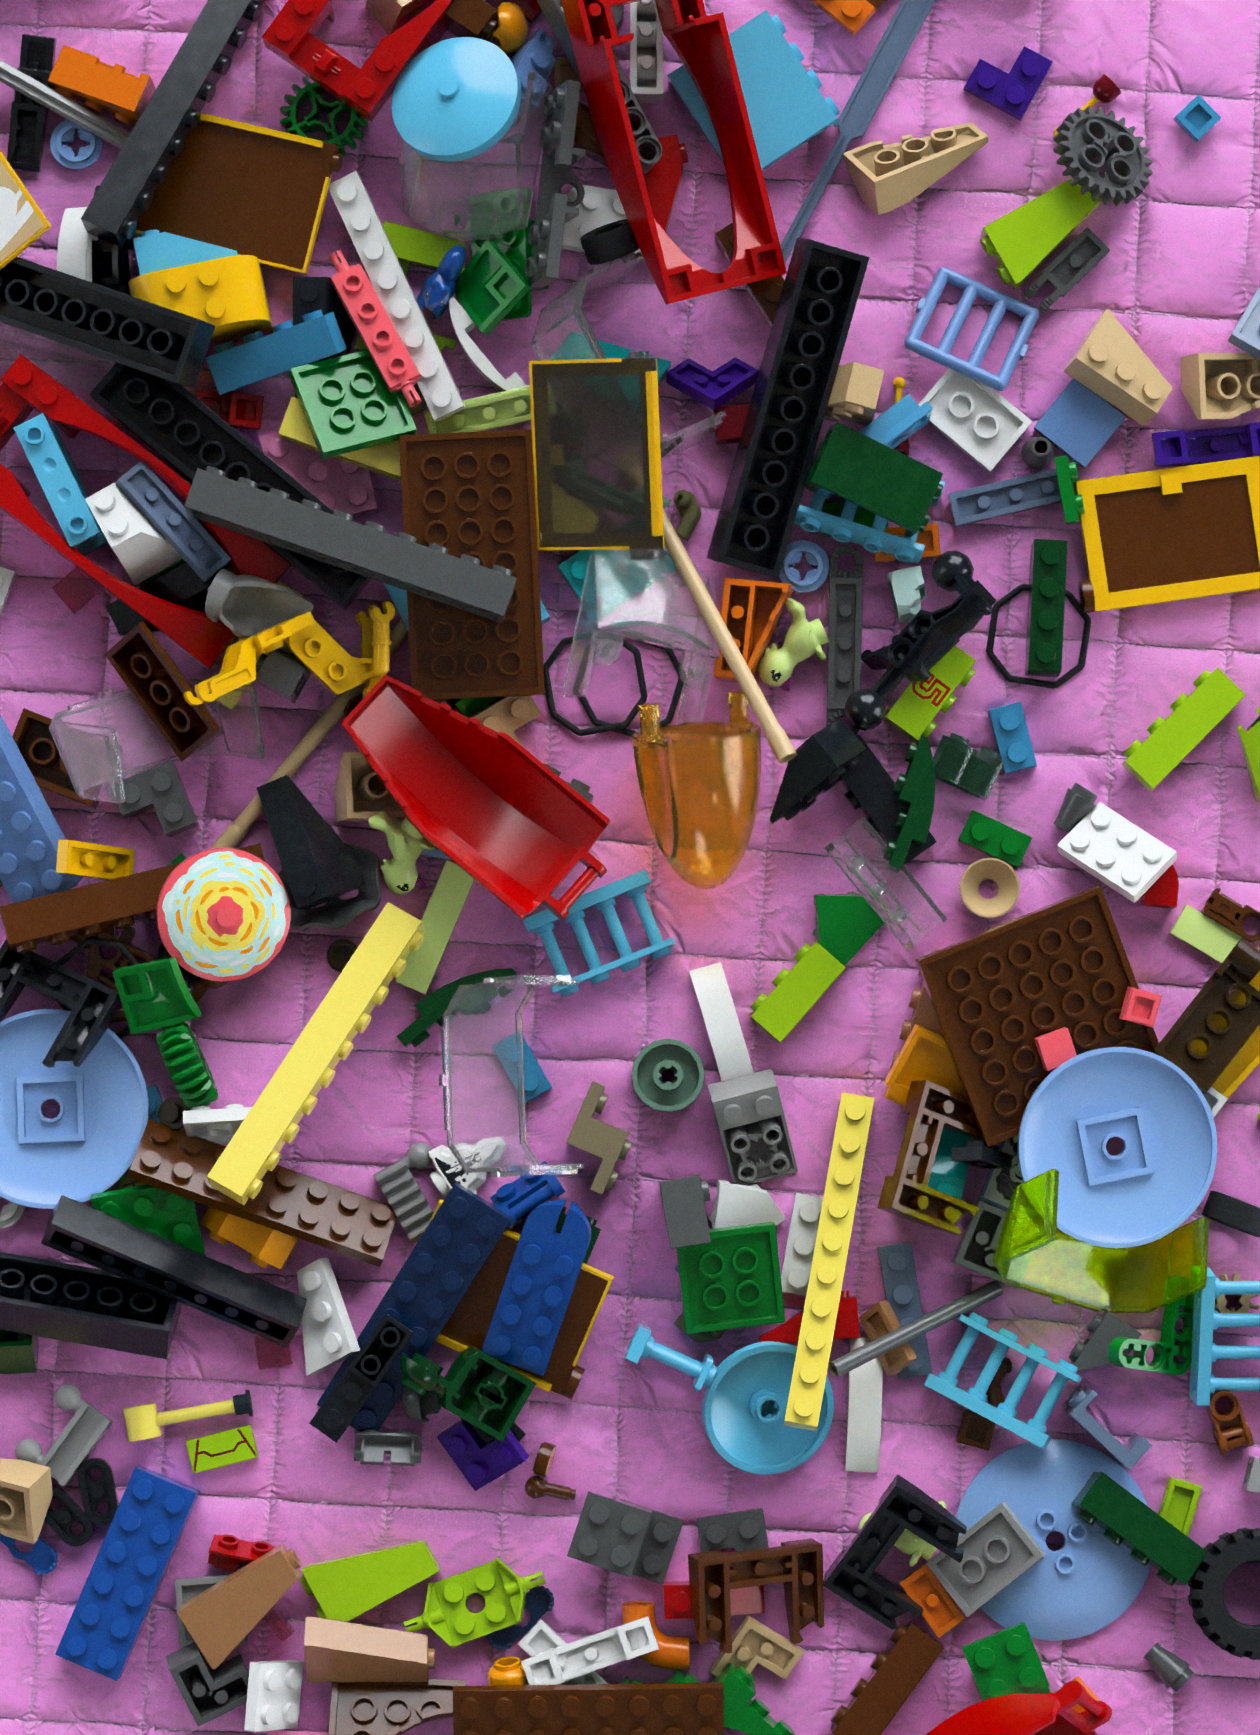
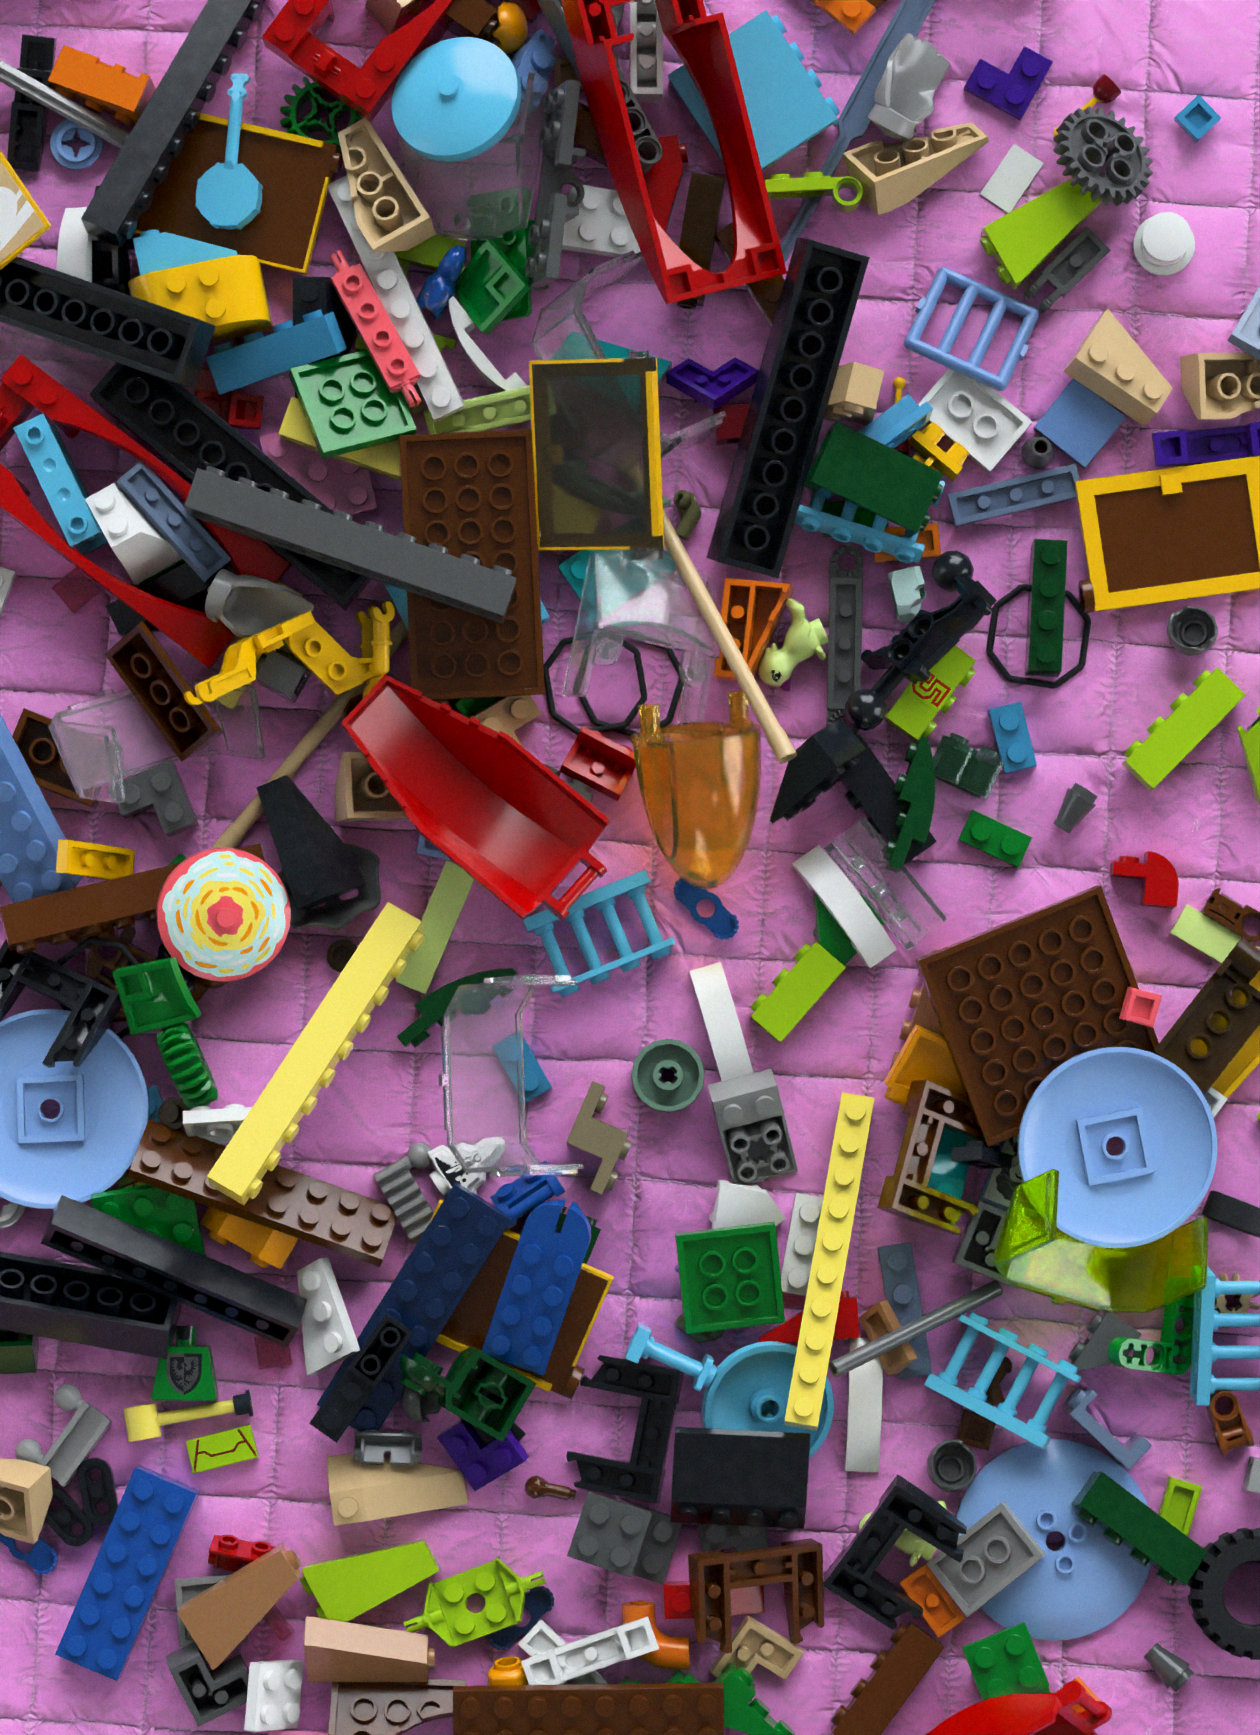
(187, 1371): none -> torso
(228, 191): none -> medium azure piece
(381, 196): none -> tan wedge
(389, 1490): none -> tan wedge
(406, 847): yellowish green animal -> none
(544, 1459): reddish brown tile -> none
(599, 763): none -> red bracket
(609, 242): black tyre -> none
(645, 1472): none -> black wedge
(685, 1210): dark grey wedge -> none
(700, 225): none -> dark brown slope
(721, 923): none -> blue piece
(740, 1477): none -> black slope
(815, 185): none -> lime plate
(815, 556): light blue gear -> none
(845, 906): none -> white slope
(907, 87): none -> light grey hair
(947, 462): none -> yellow hips
(951, 1465): none -> dark grey hair
(1002, 875): tan piece -> none
(1011, 178): none -> white sticker
(1055, 1048): coral tile -> none
(1072, 503): green plate -> none
(1117, 852): white plate -> none
(1164, 244): none -> white piece
(1192, 630): none -> dark grey hair

